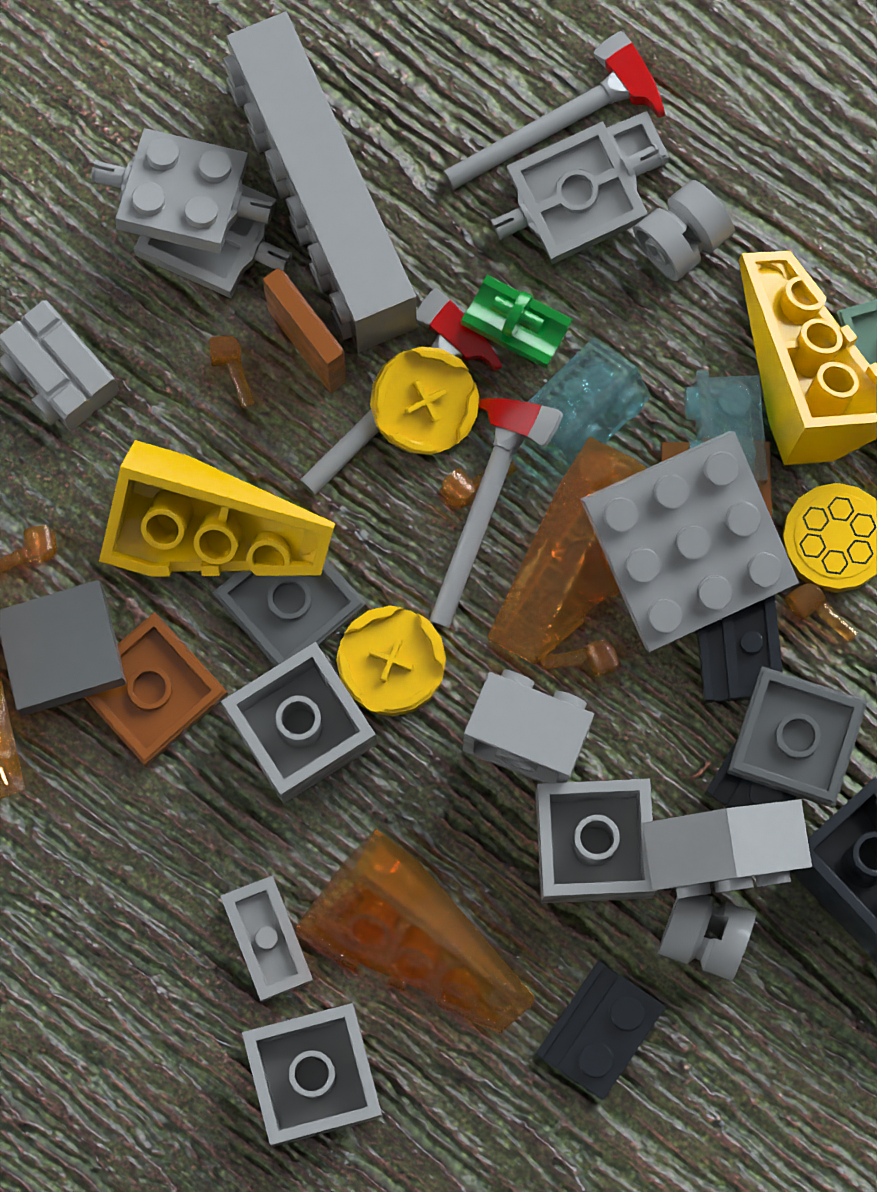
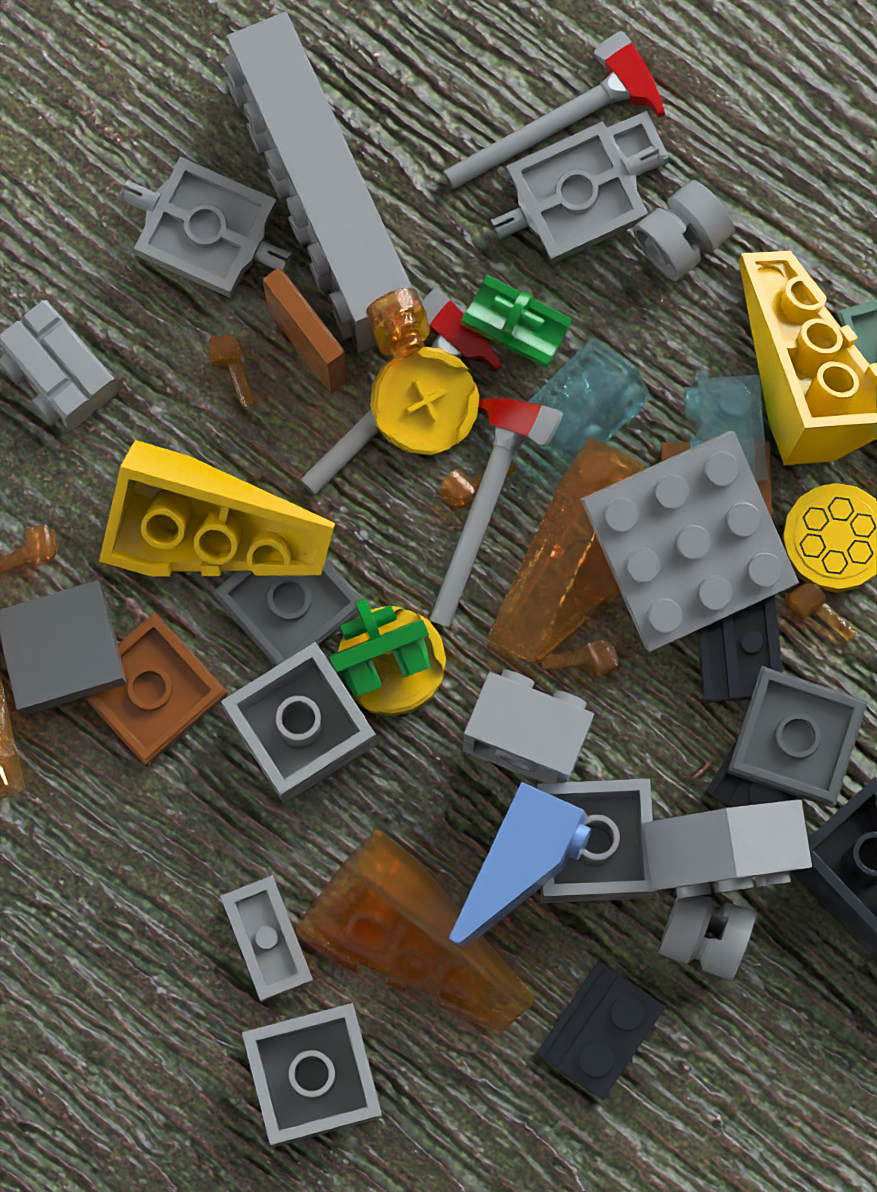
(182, 191): light grey plate -> none
(398, 323): none -> clear orange plate
(404, 643): none -> green hips
(525, 855): none -> medium blue slope

